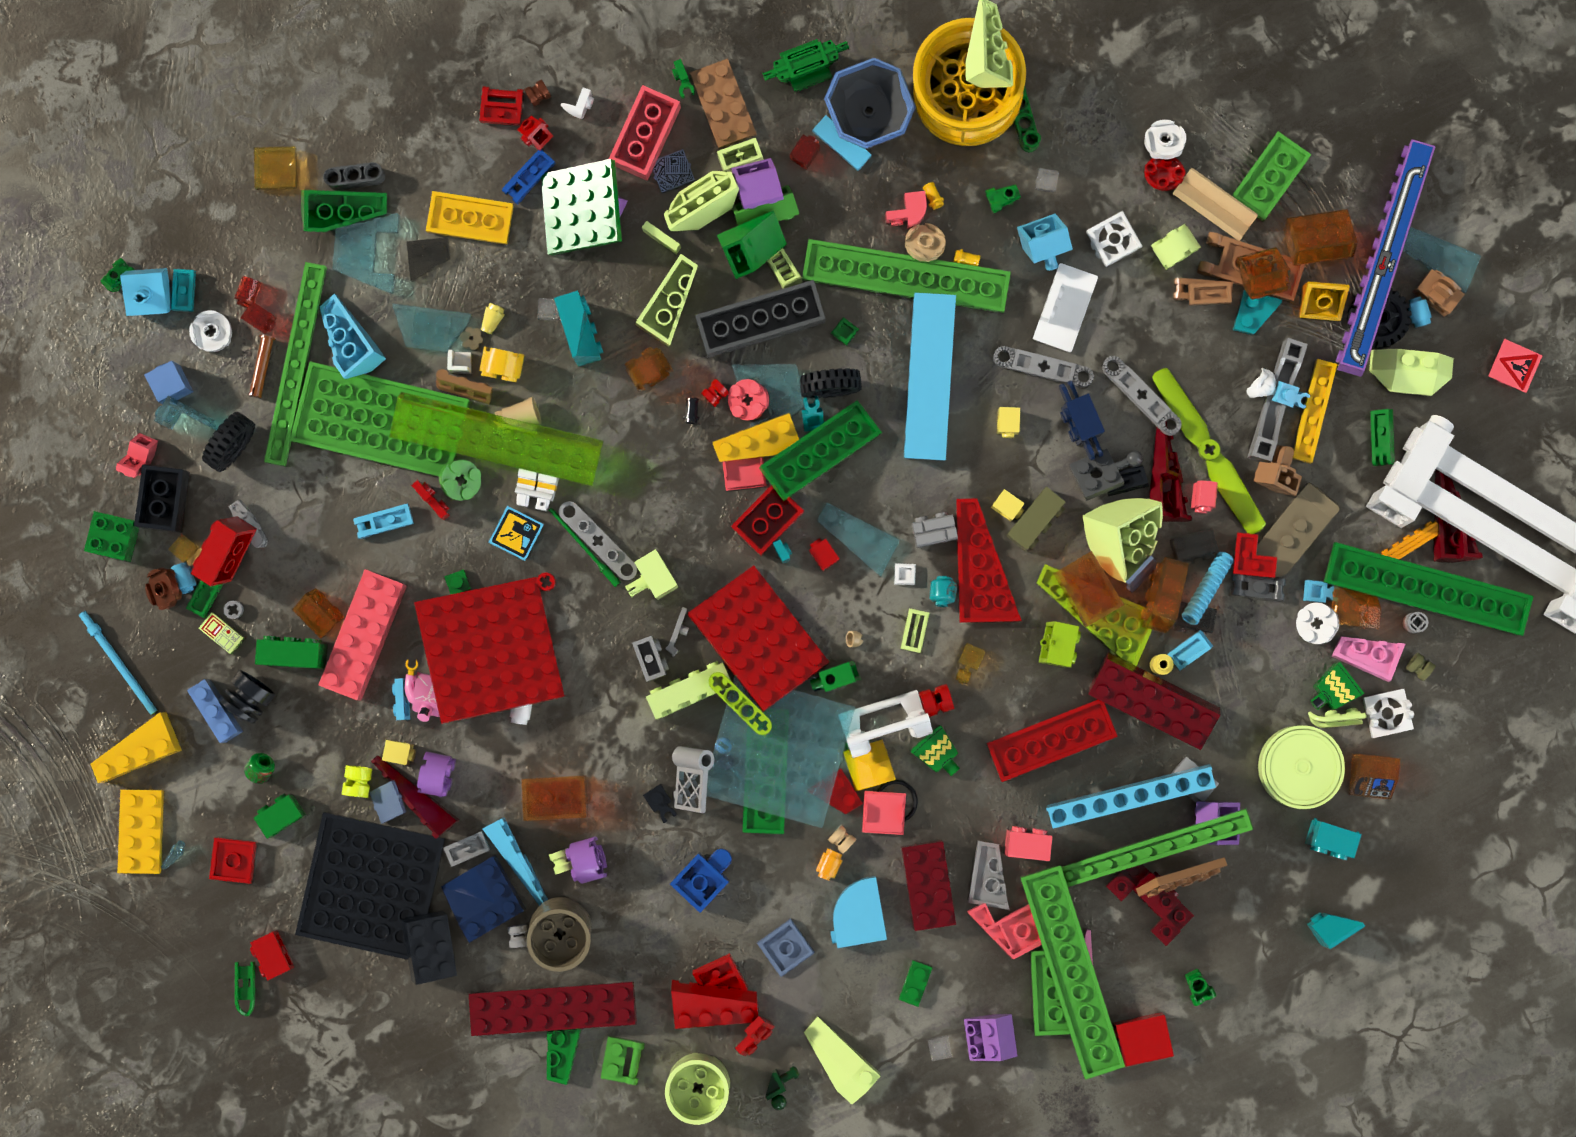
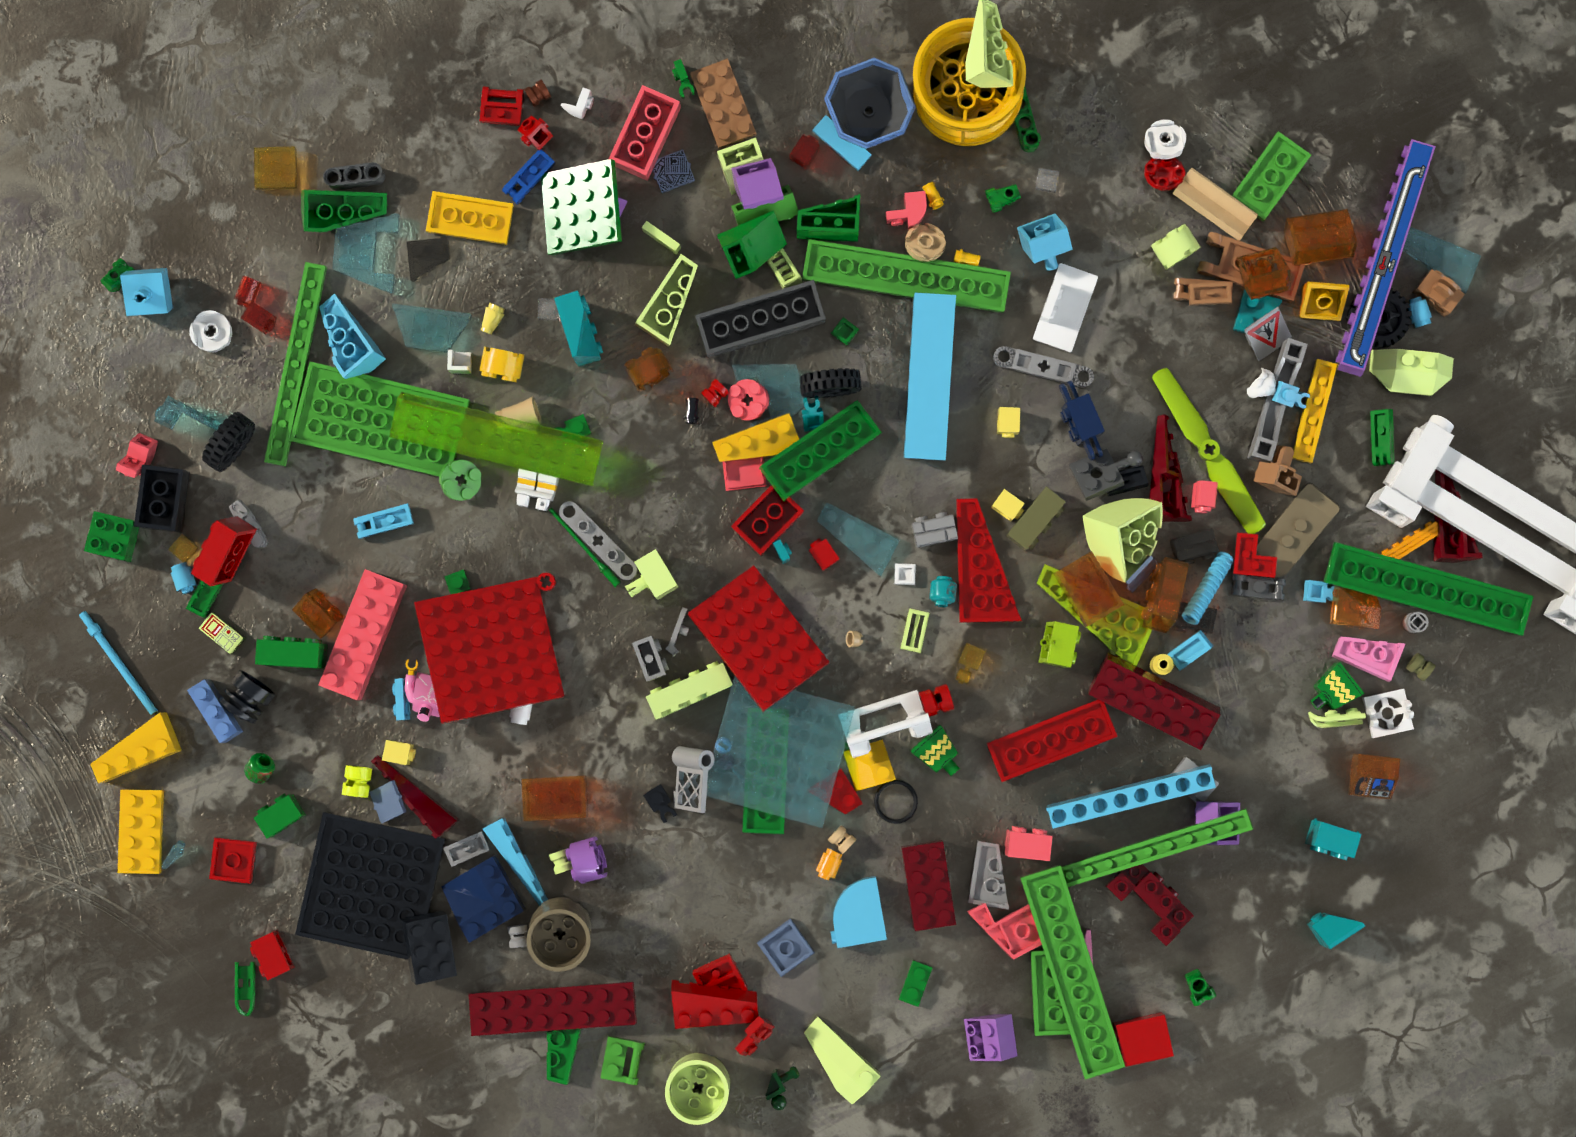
(163, 579): copper plate -> none
(168, 381): medium blue head -> none
(183, 290): teal plate -> none
(240, 608): light grey bush -> none
(261, 366): dark orange pin -> none
(427, 494): red plate -> none
(435, 774): medium lavender brick -> none
(463, 387): medium nougat plate -> none
(477, 339): dark tan plant -> none
(516, 533): piece -> none
(576, 426): none -> green plate
(702, 201): yellowish green wedge -> none
(703, 878): blue brick -> none
(738, 705): lime beam -> none
(806, 64): green piece -> none
(830, 222): none -> green wedge
(844, 675): green torso -> none
(884, 812): coral piece -> none
(939, 1048): clear plate -> none
(1127, 230): white piece -> none
(1152, 406): light grey piece -> none
(1182, 878): medium nougat plate -> none
(1267, 333): none -> light grey piece
(1301, 767): yellowish green brick -> none
(1305, 623): white plate -> none
(1515, 366): coral piece -> none

